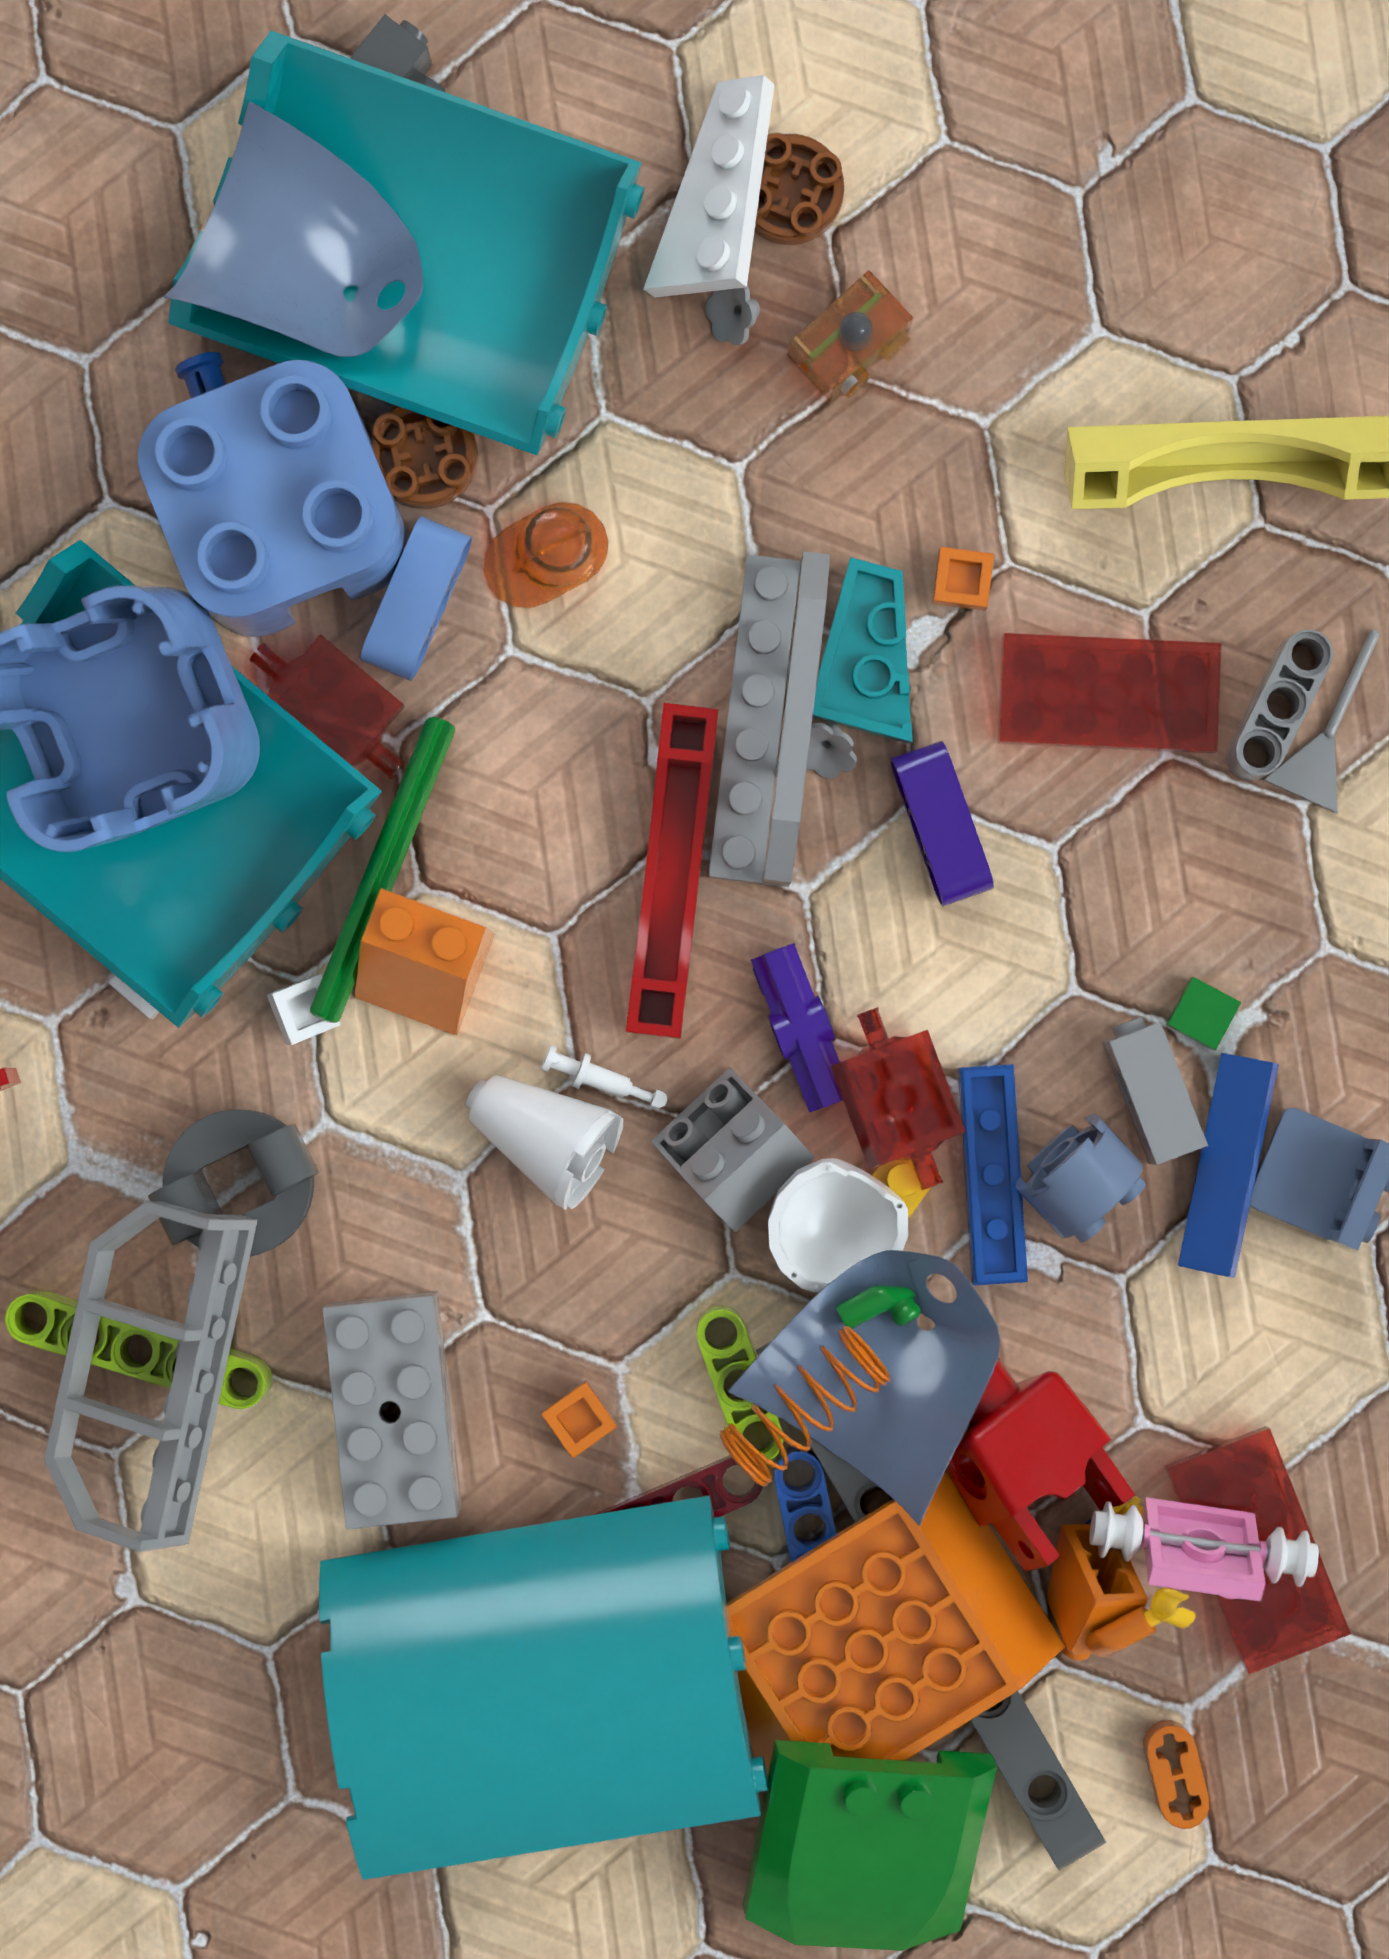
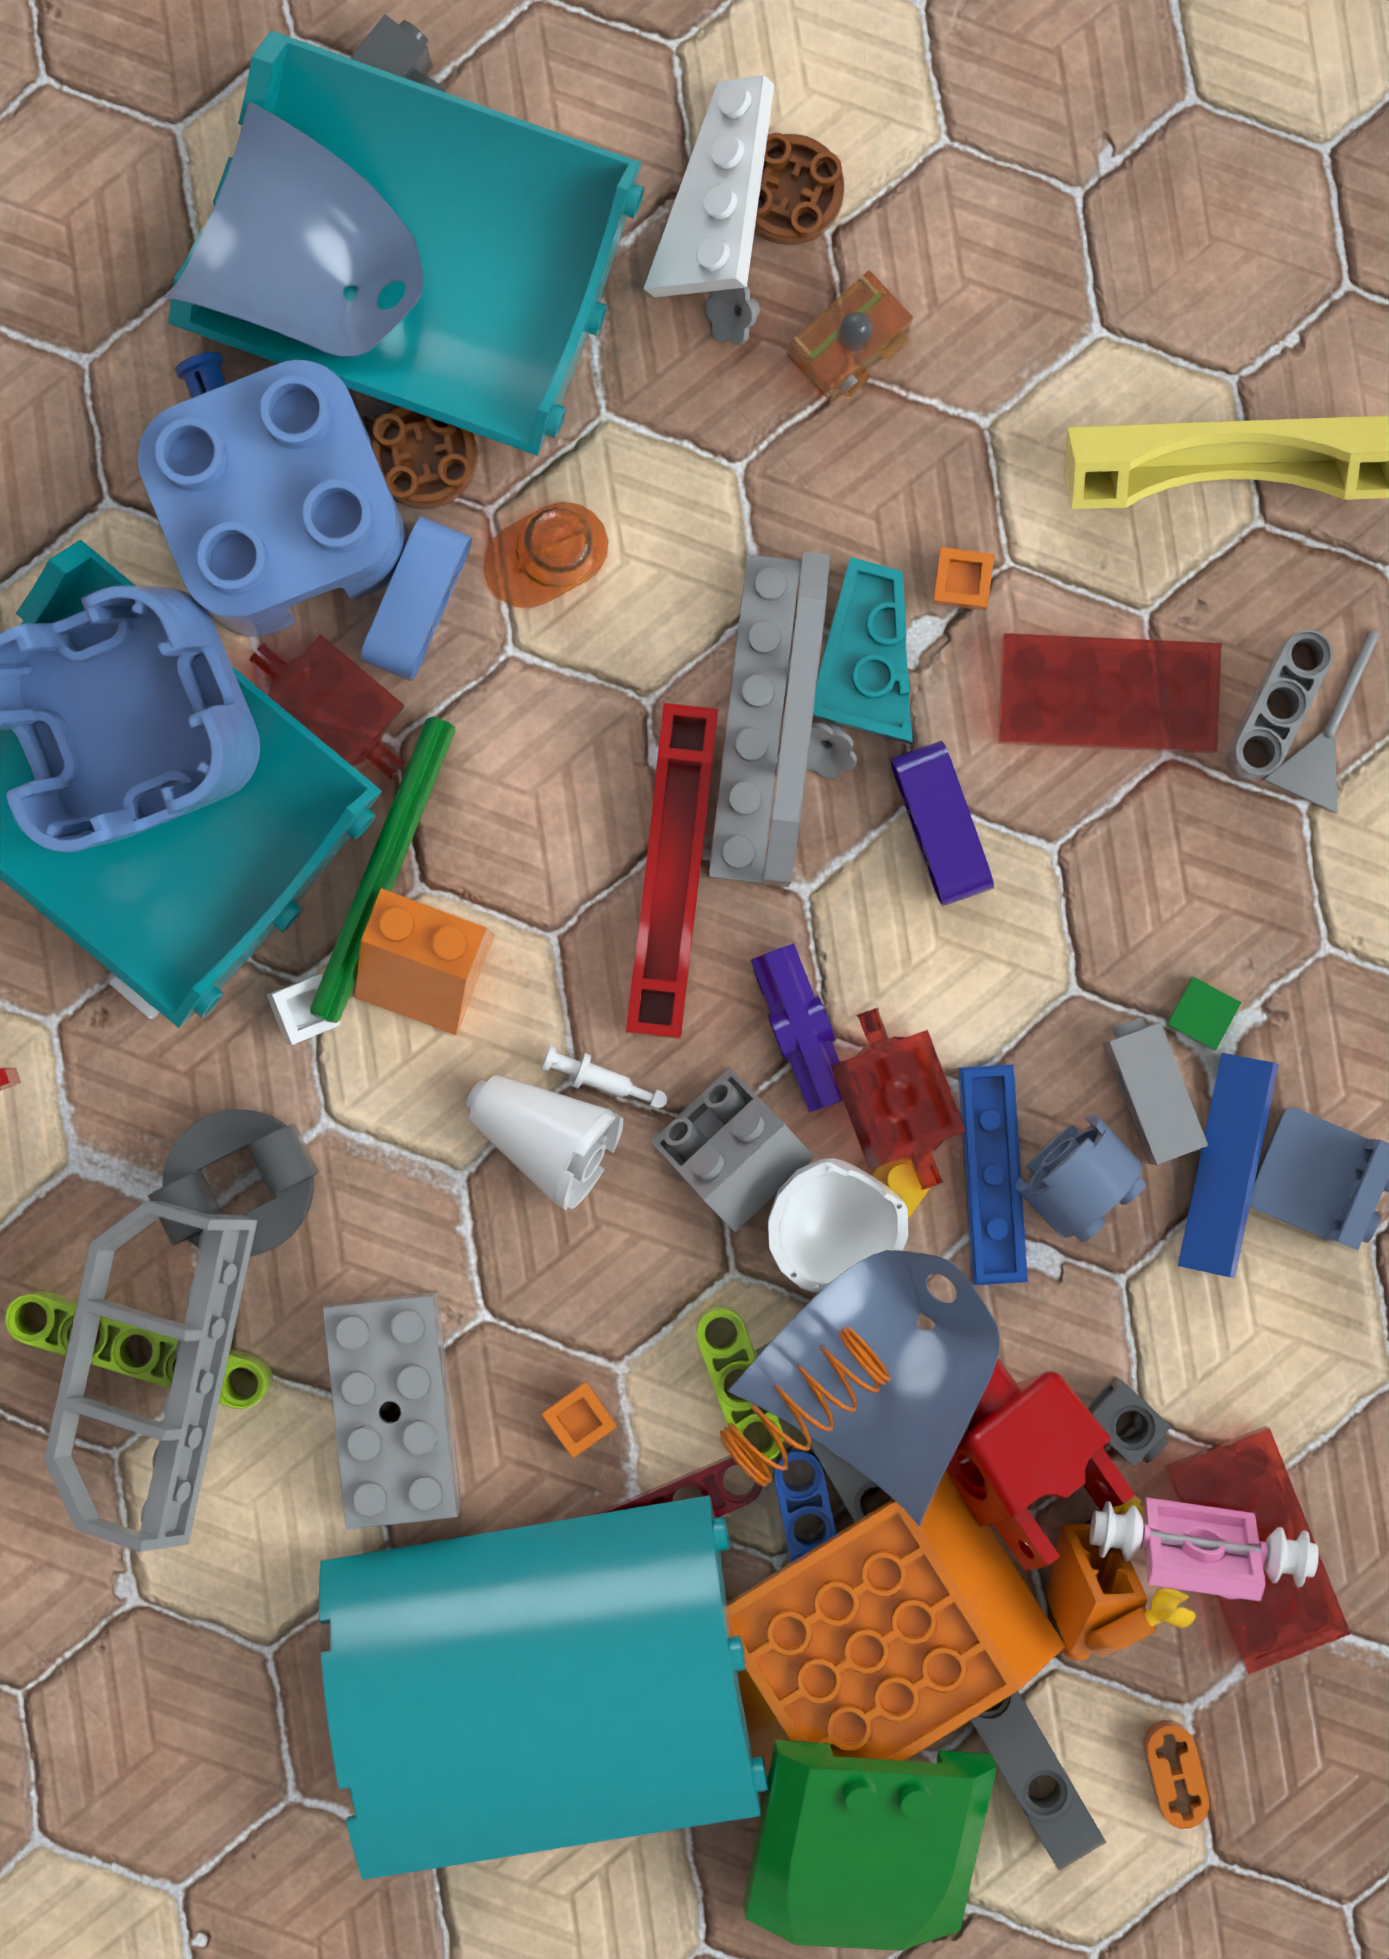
(879, 1300): green arm -> none
(1118, 1399): none -> dark grey brick

